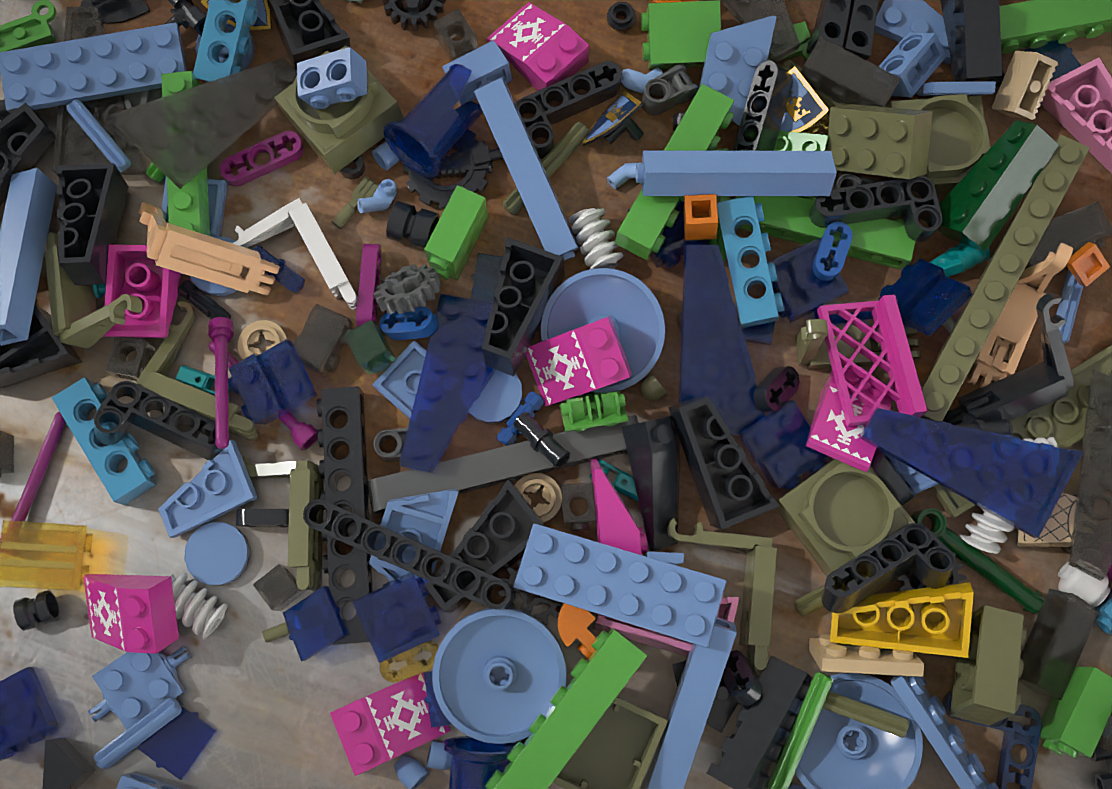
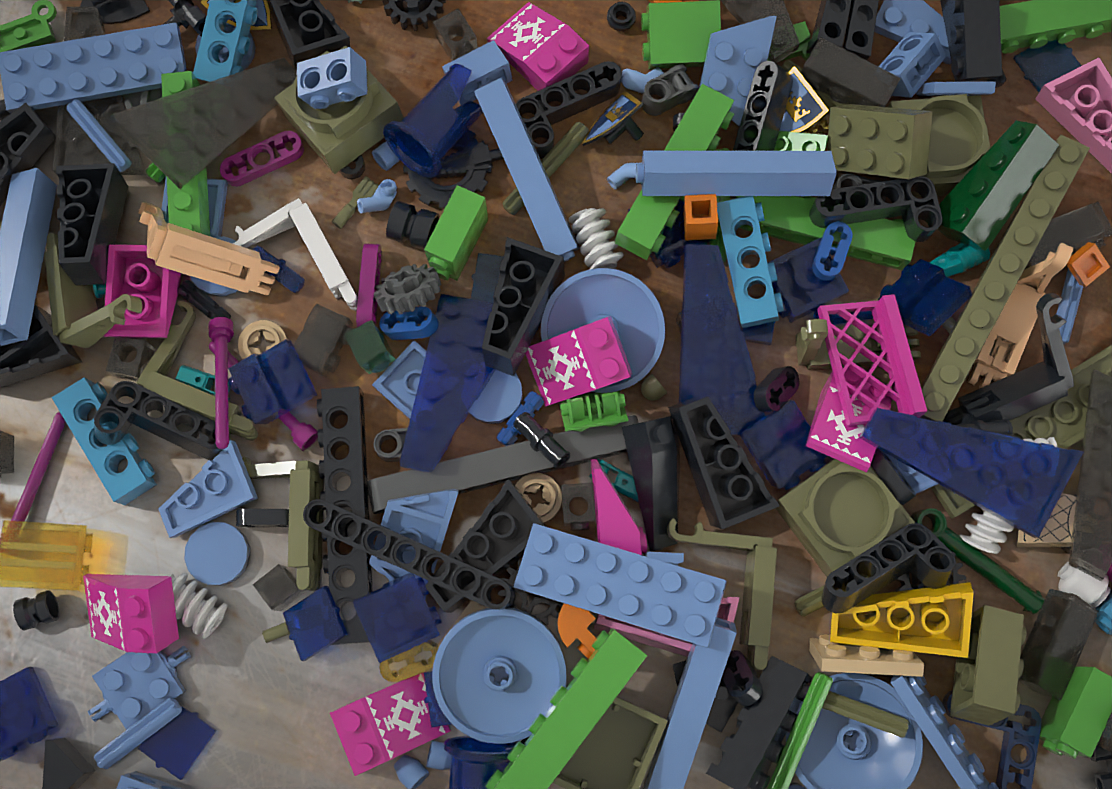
(1024, 85): tan brick -> none

